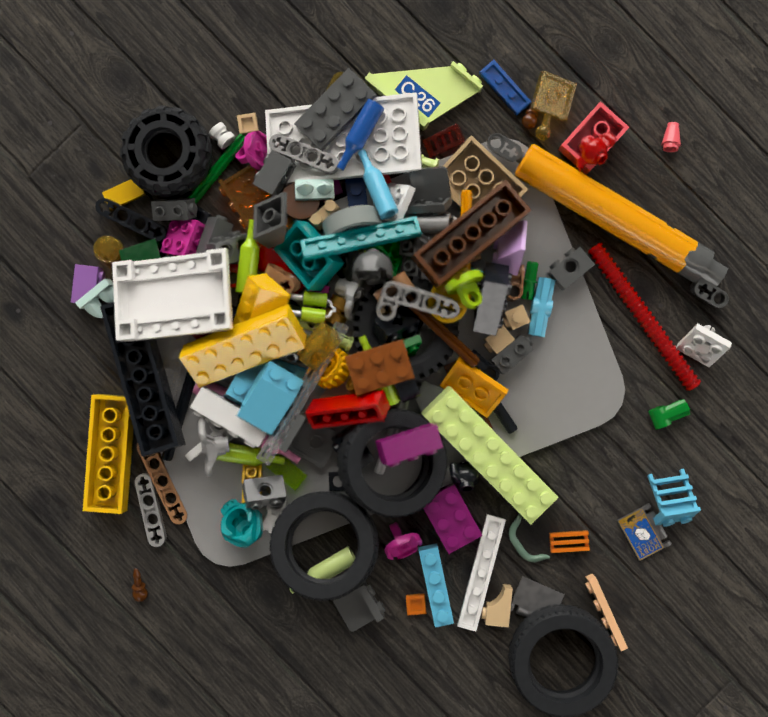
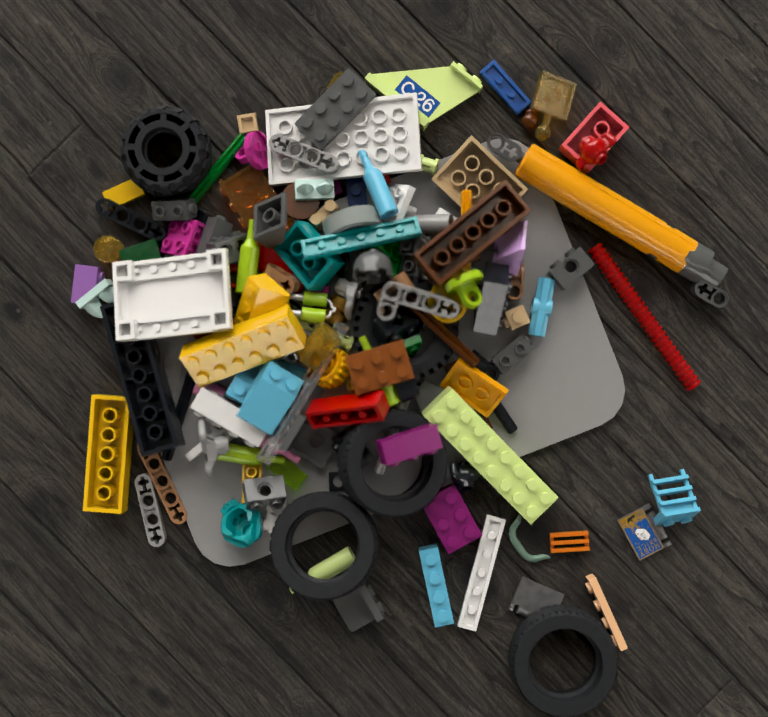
(139, 591): reddish brown bar -> none
(221, 135): white wheel -> none
(274, 173): dark grey brick -> none
(361, 130): blue piece -> none
(402, 544): dark pink tile -> none
(416, 604): orange tile -> none
(431, 191): dark grey bracket -> none
(461, 139): clear red slope -> none
(498, 610): tan arch -> none
(499, 342): tan brick -> none
(530, 279): green axle -> none
(664, 415): green piece -> none
(671, 139): coral cone -> none
(704, 341): white plate -> none

